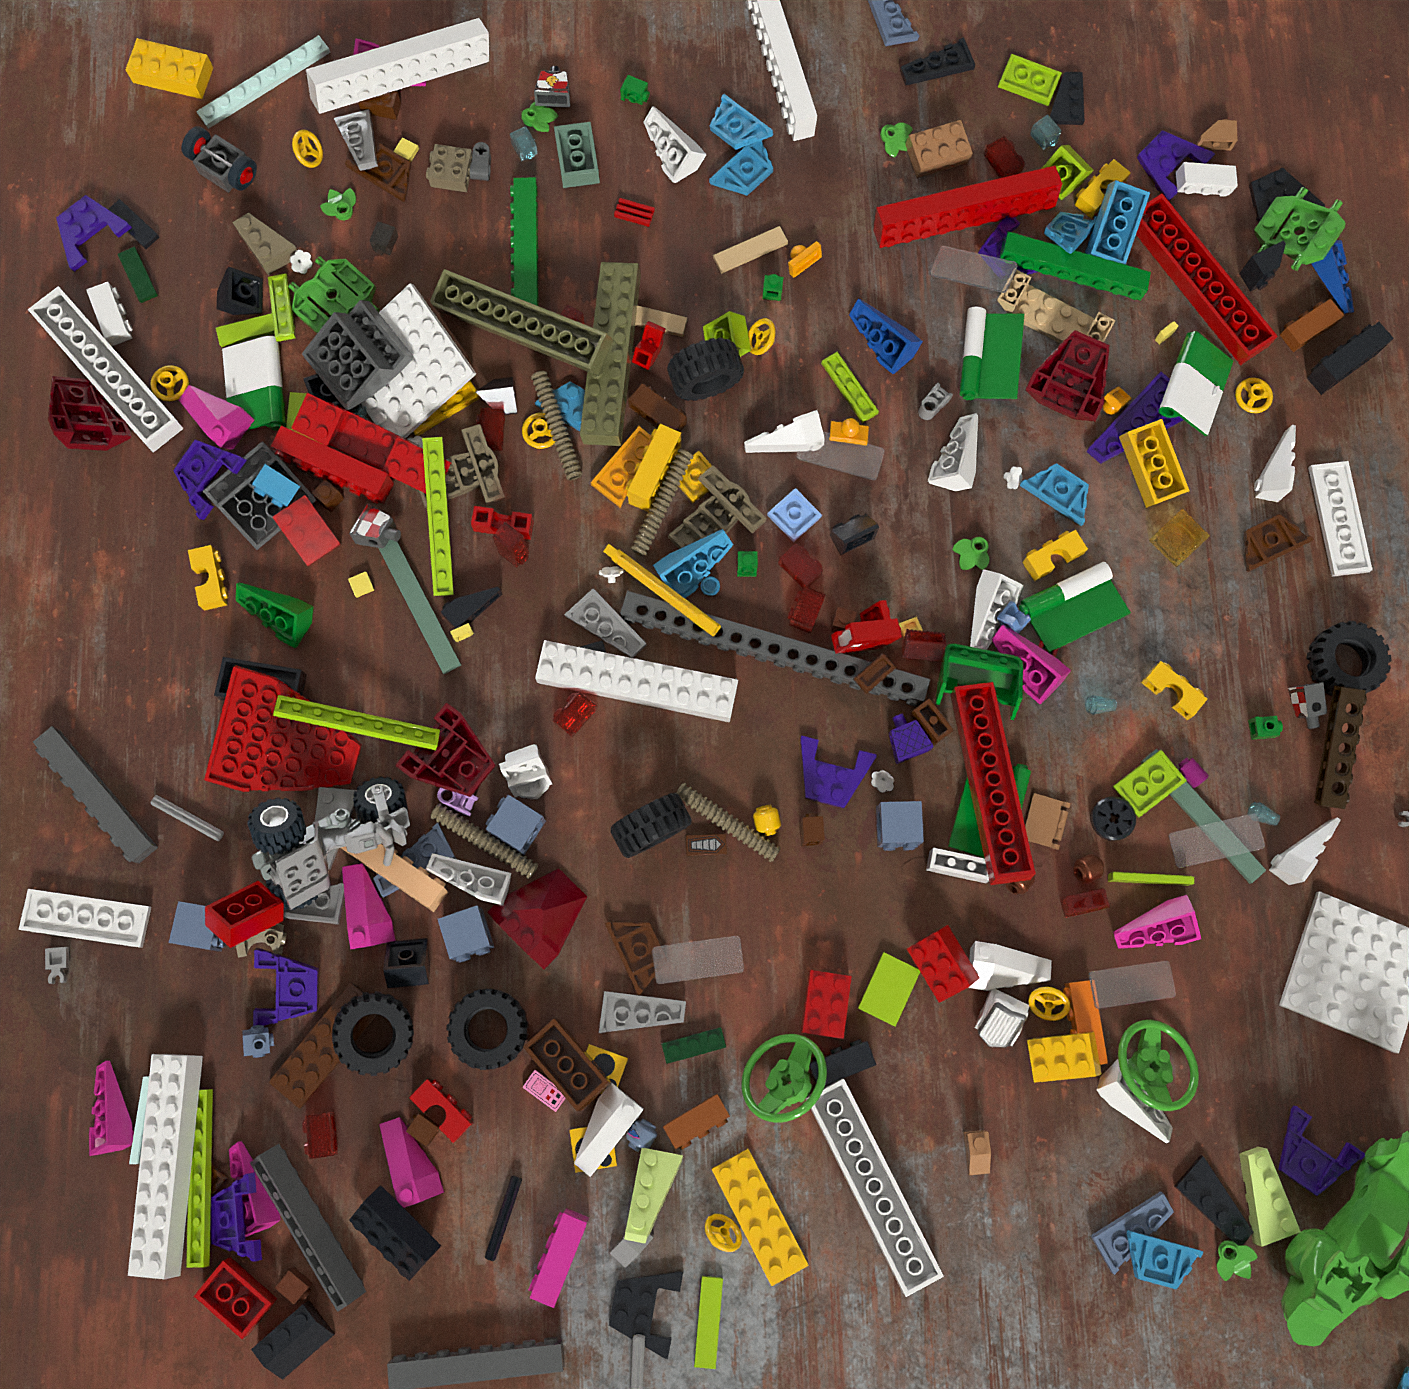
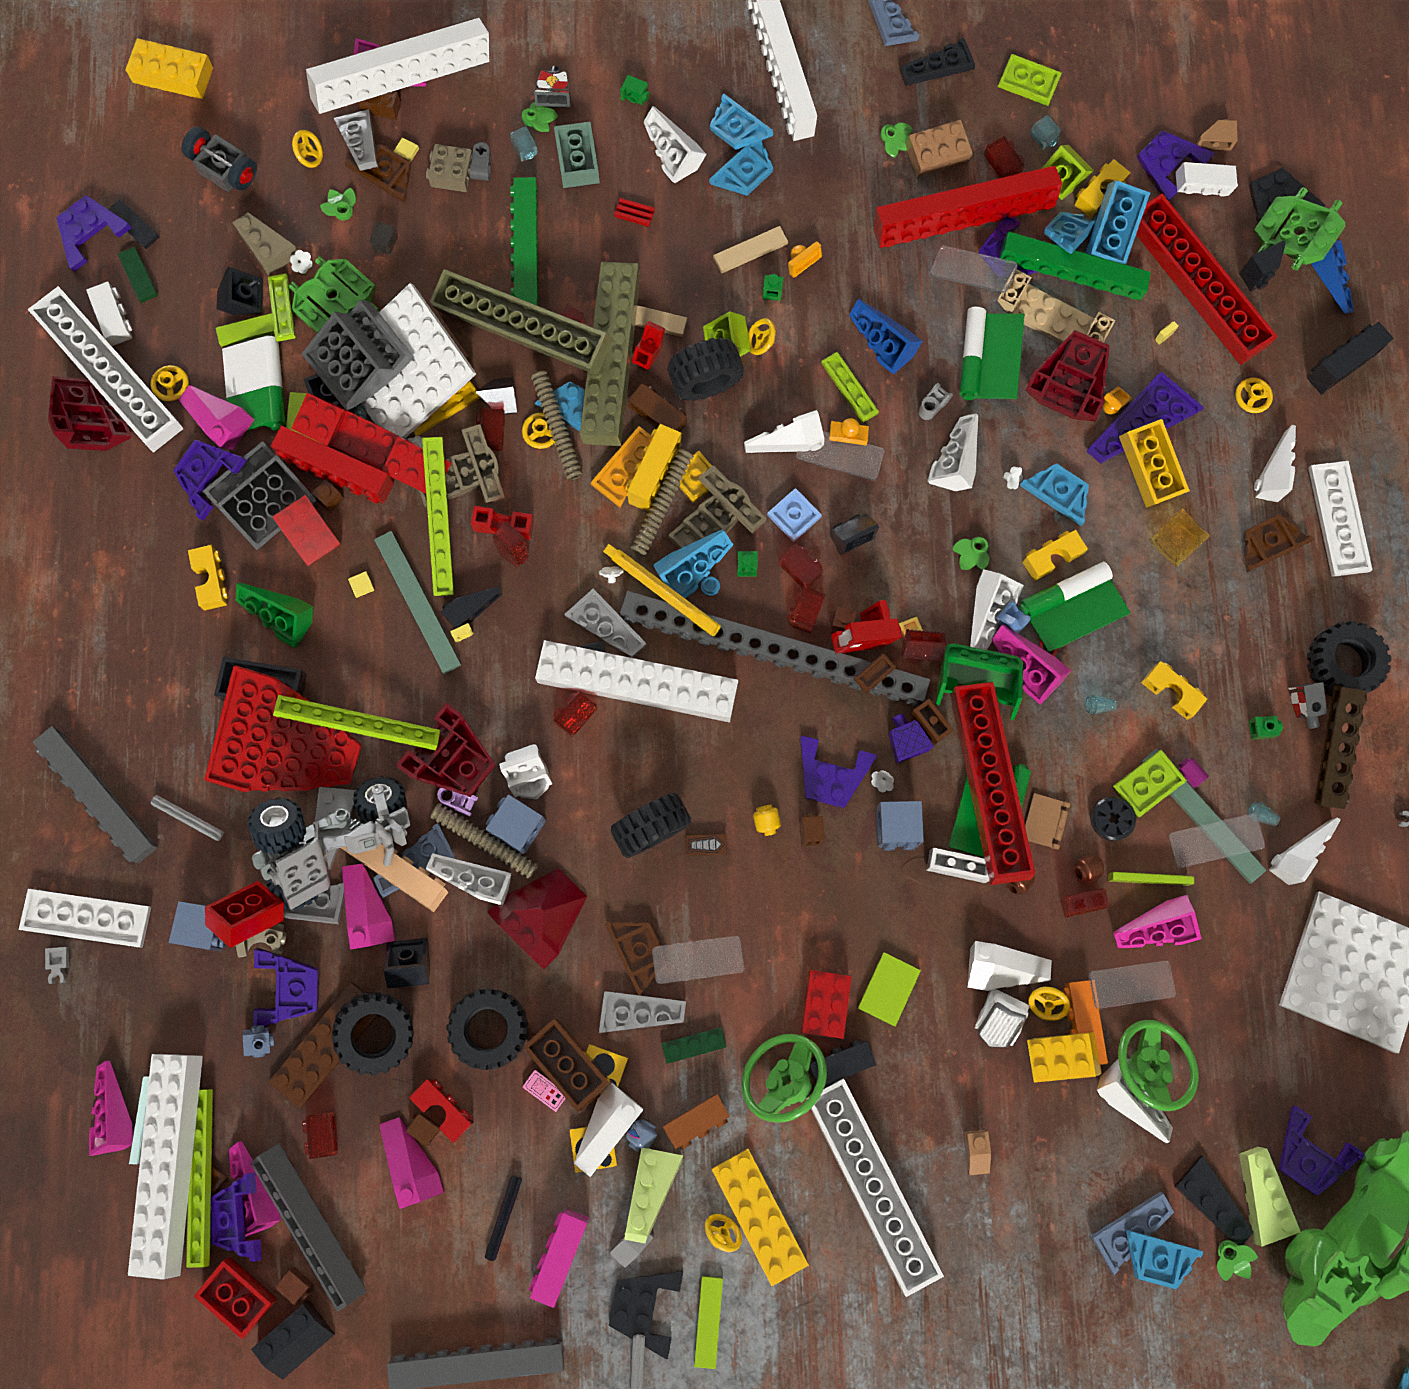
(263, 82): light aqua plate -> none
(275, 486): dark azure brick -> none
(374, 528): torso -> none
(394, 1233): black brick -> none
(466, 934): sand blue brick -> none
(727, 822): dark tan piece -> none
(943, 963): red brick -> none
(1069, 102): black wing -> none
(1196, 383): door -> none
(1311, 324): dark orange brick -> none

